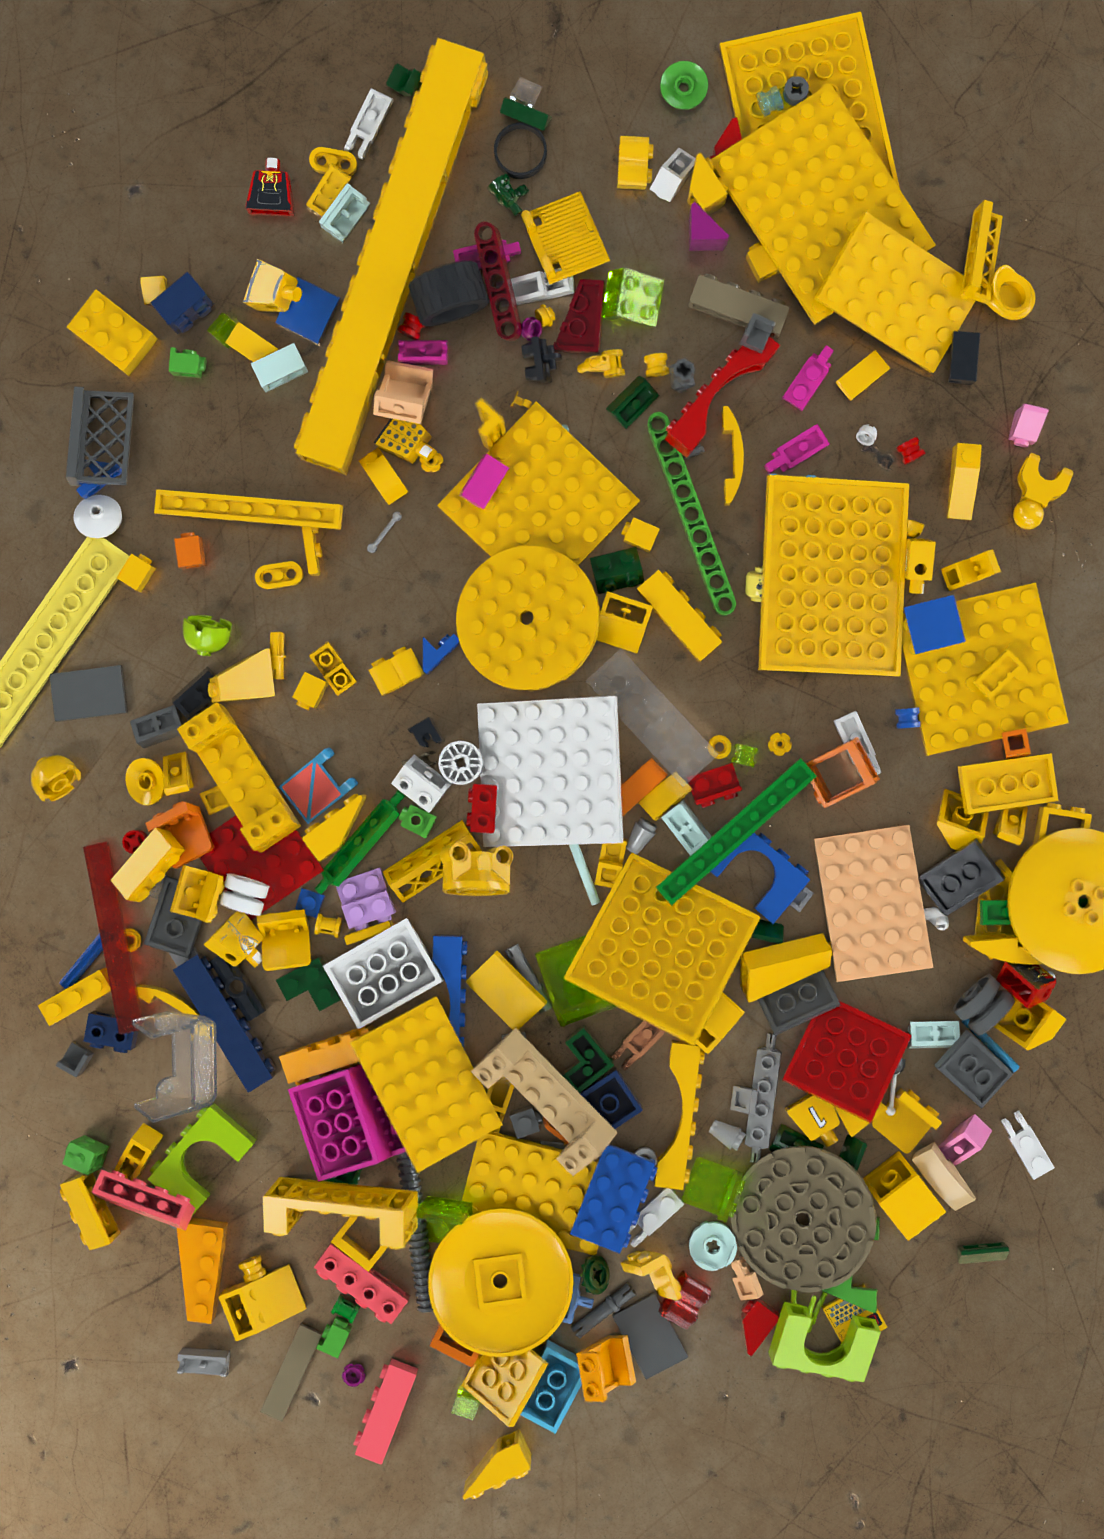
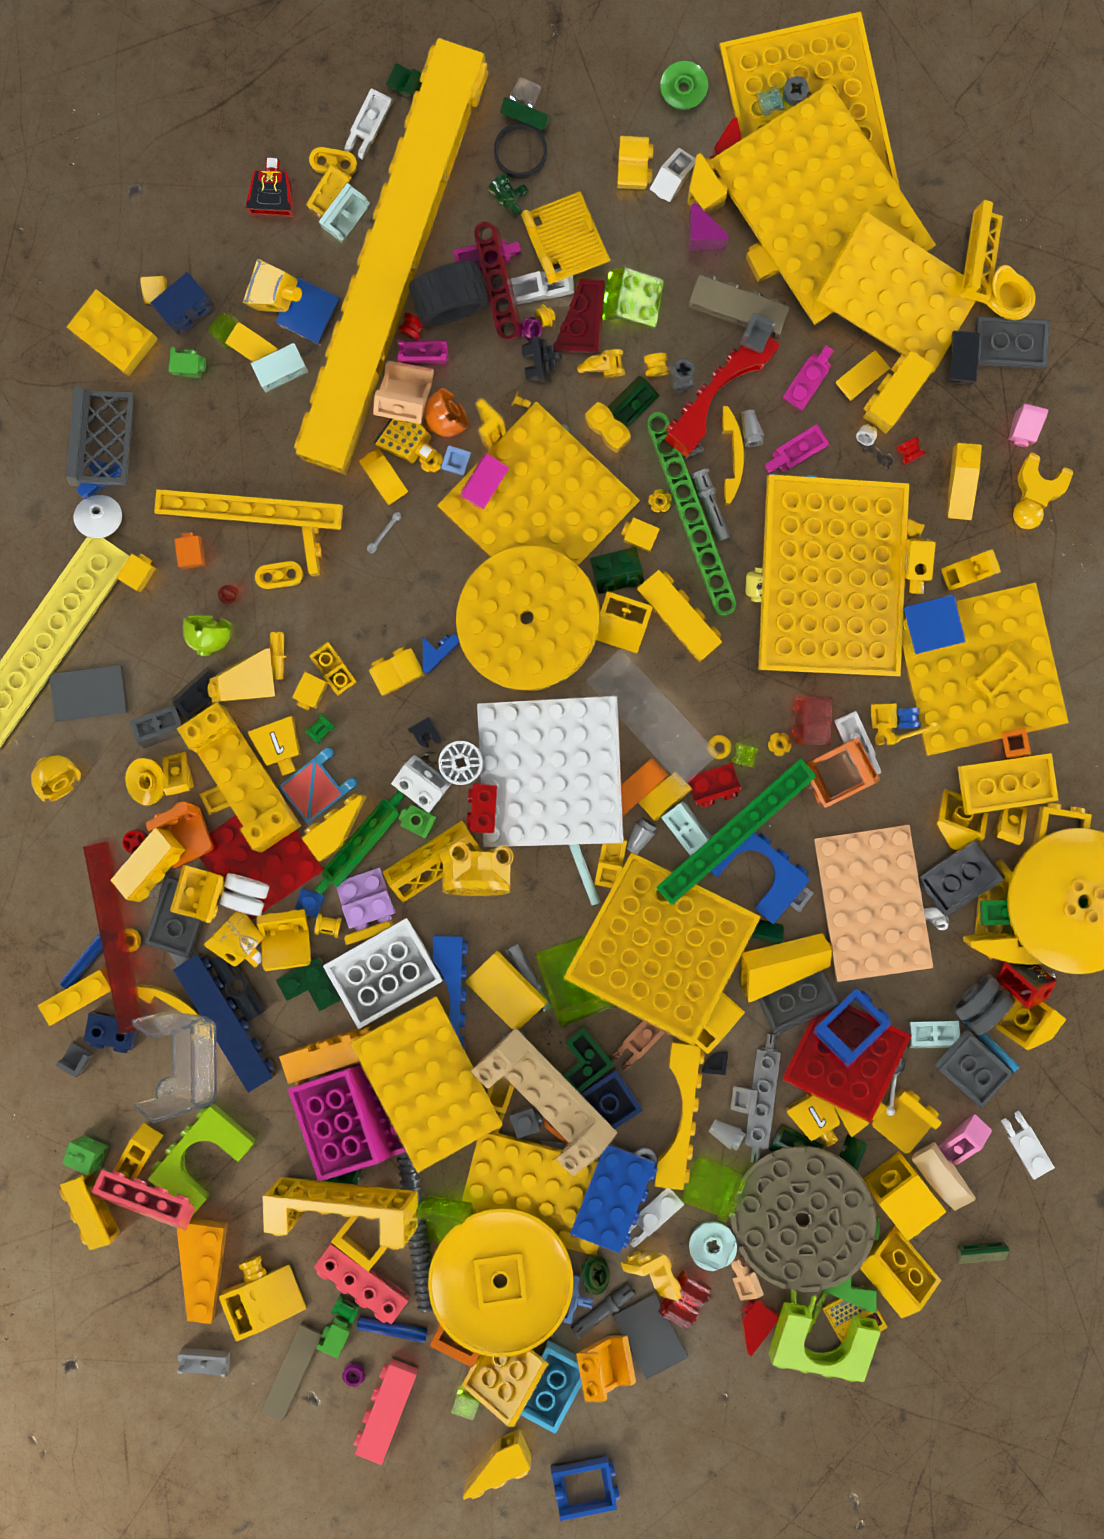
(227, 598): none -> clear red hinge
(278, 743): none -> yellow torso
(312, 730): none -> green bush
(395, 1329): none -> blue axle
(443, 415): none -> orange cylinder
(456, 460): none -> light blue tile
(590, 1507): none -> blue window
(612, 431): none -> yellow brick
(660, 494): none -> yellow plate
(706, 493): none -> light grey pin
(716, 1063): none -> black tile
(750, 429): none -> light grey cone
(812, 720): none -> clear red brick
(836, 1044): none -> blue window
(884, 718): none -> yellow plate
(897, 391): none -> yellow brick
(900, 1273): none -> yellow slope
(933, 727): none -> yellow hinge
(1013, 342): none -> dark grey tile

